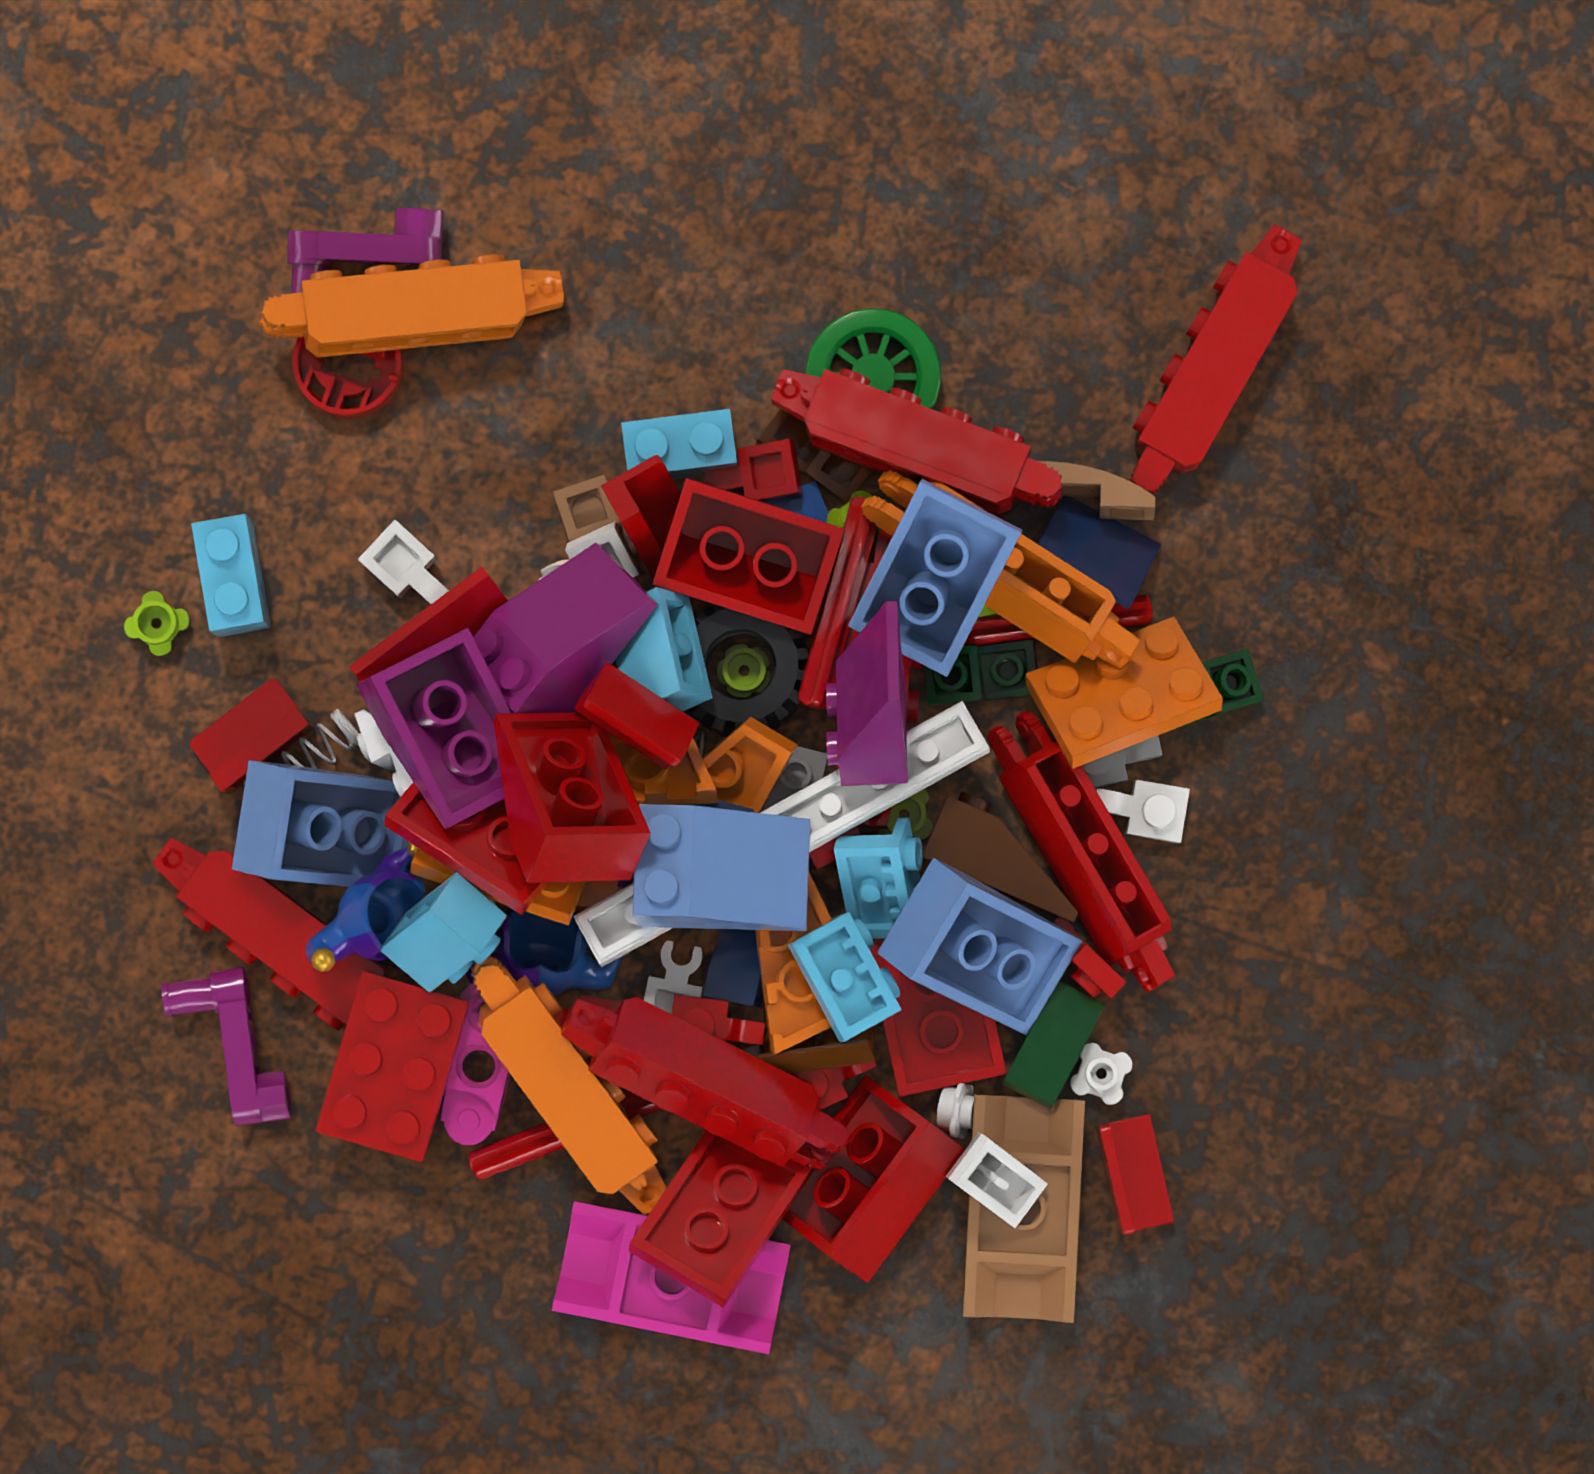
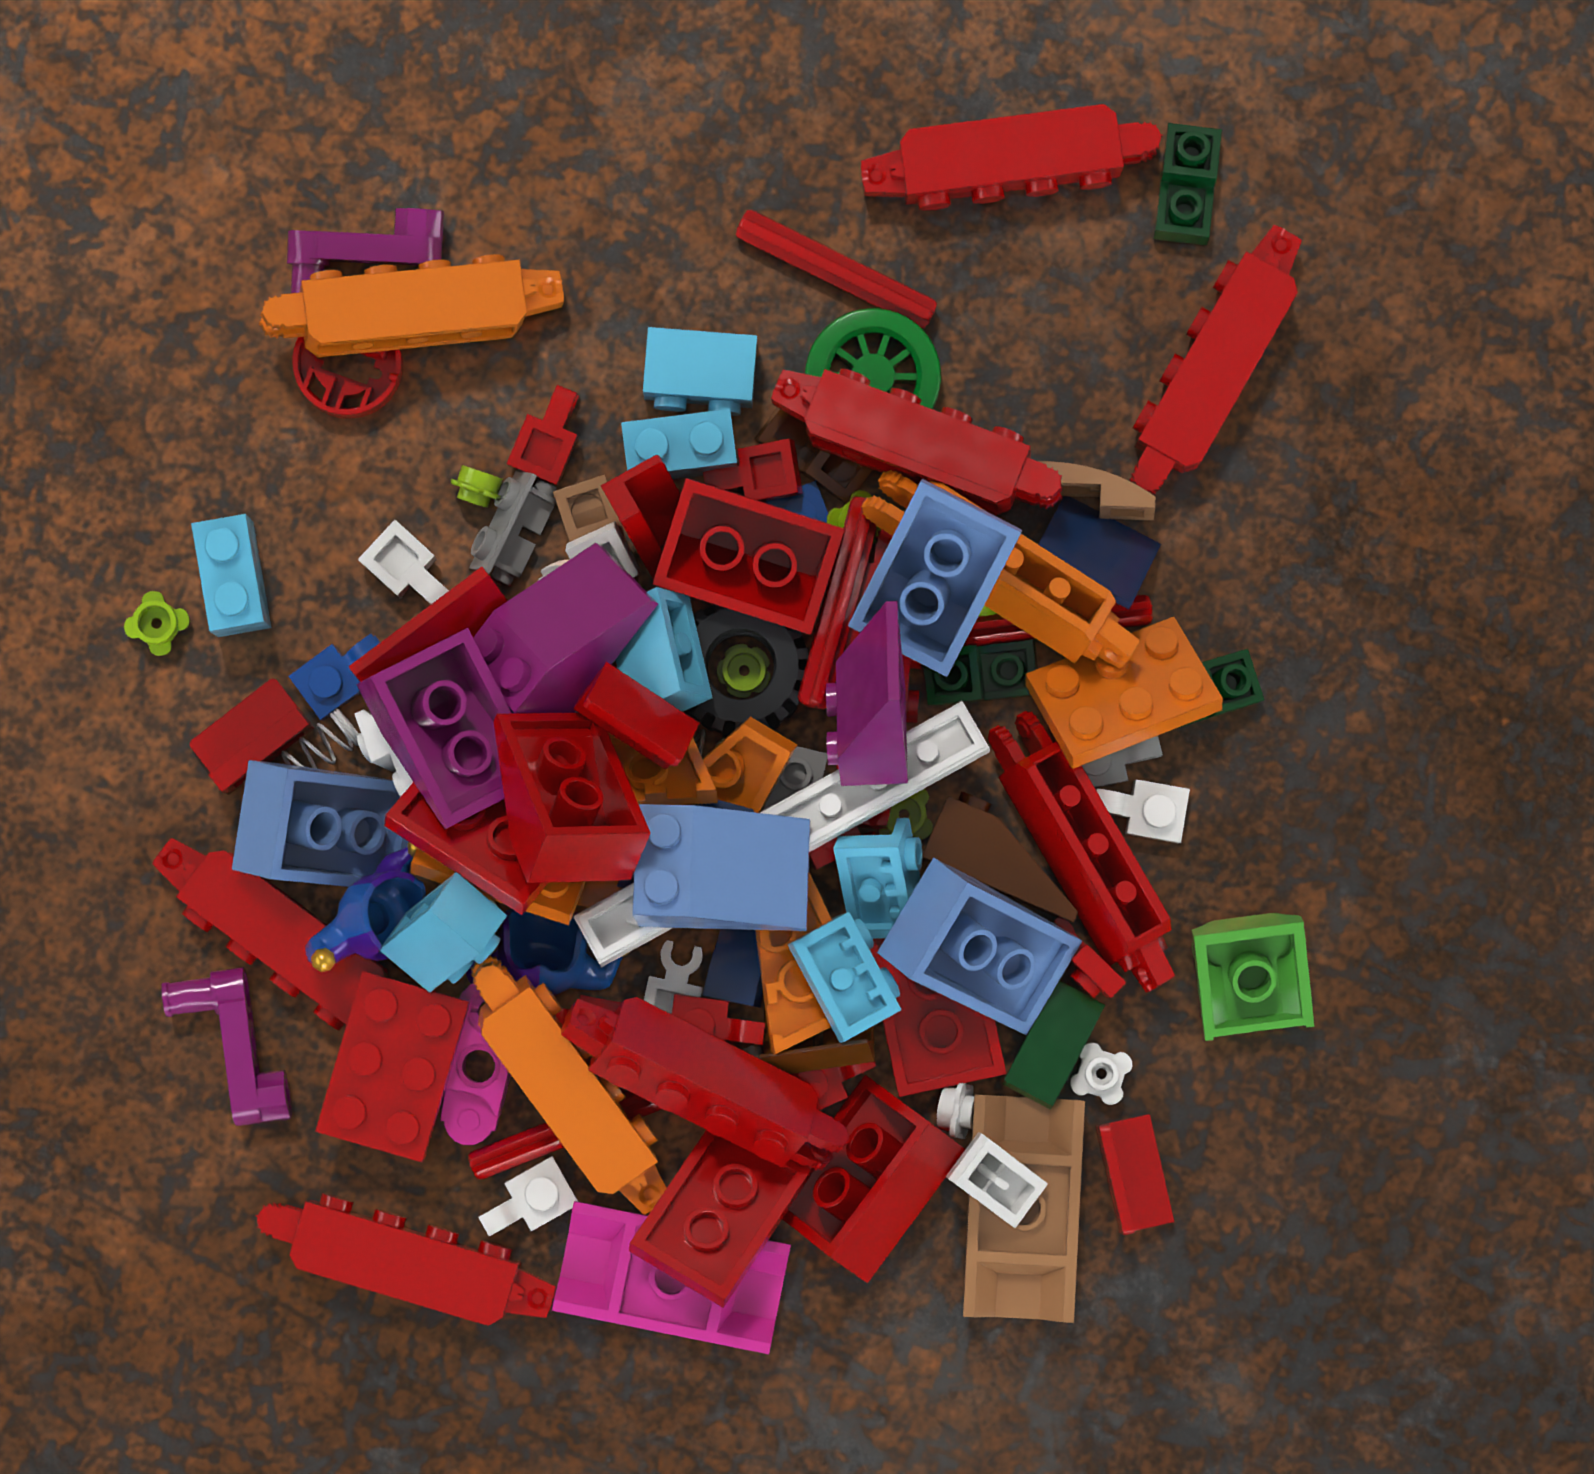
(327, 679): none -> blue plate
(406, 1263): none -> red hinge
(477, 486): none -> lime plate
(519, 507): none -> light grey hinge
(536, 1196): none -> white plate
(544, 444): none -> red plate
(699, 369): none -> medium azure brick
(834, 267): none -> red axle
(1009, 155): none -> red hinge
(1187, 184): none -> dark green slope
(1252, 974): none -> bright green slope

